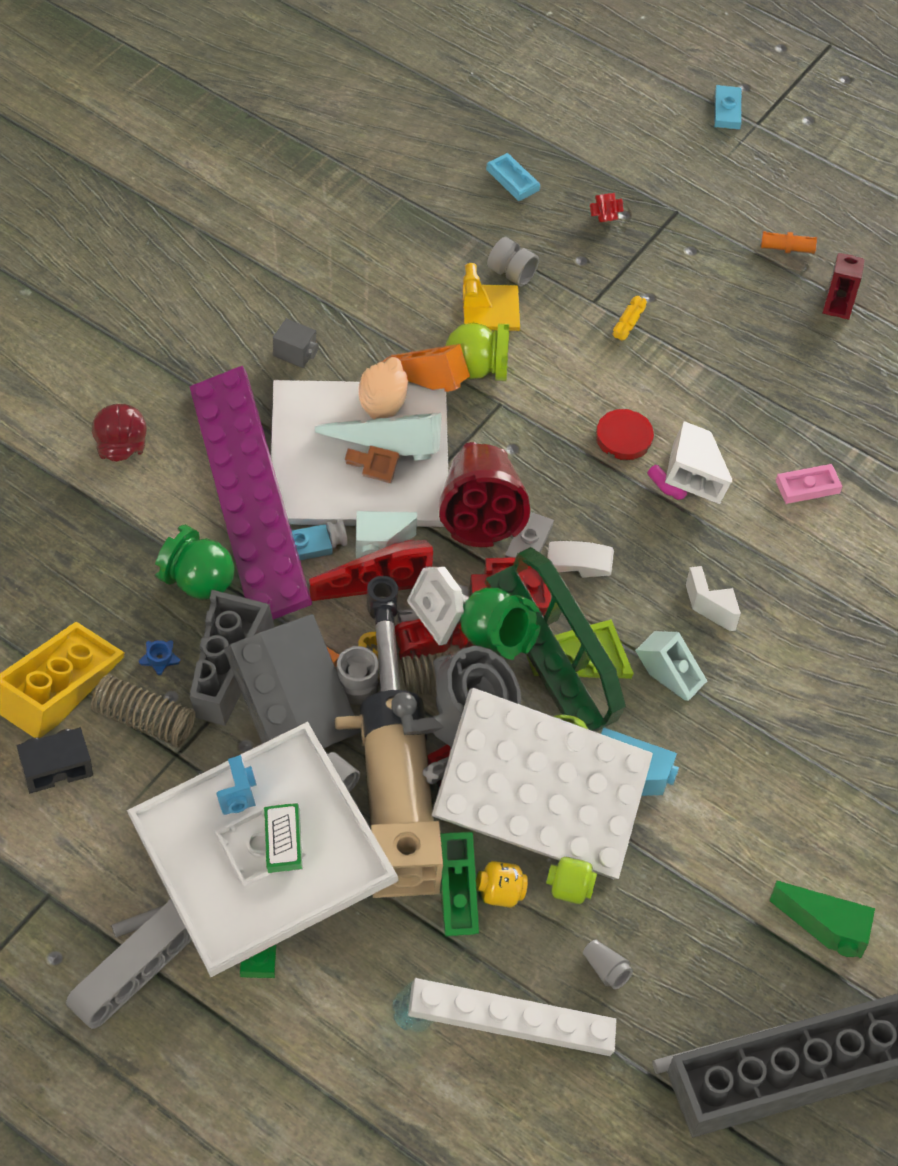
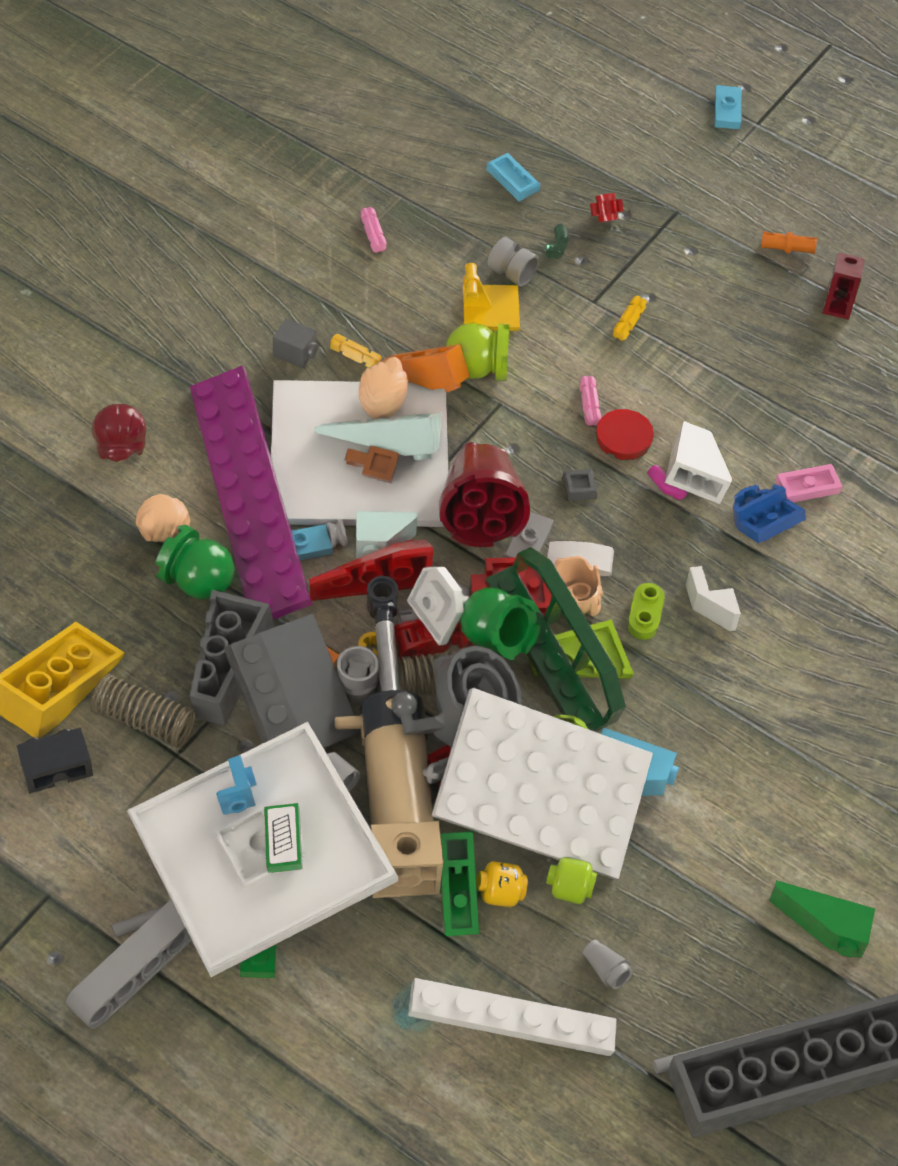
(159, 648): blue plate -> none
(161, 517): none -> light nougat hair
(354, 351): none -> yellow axle
(373, 229): none -> bright pink axle
(557, 250): none -> clear green arm
(579, 485): none -> dark grey tile
(582, 583): none -> light nougat hair
(590, 400): none -> bright pink axle
(646, 608): none -> lime plate
(671, 663): light aqua slope -> none
(765, 512): none -> blue slope

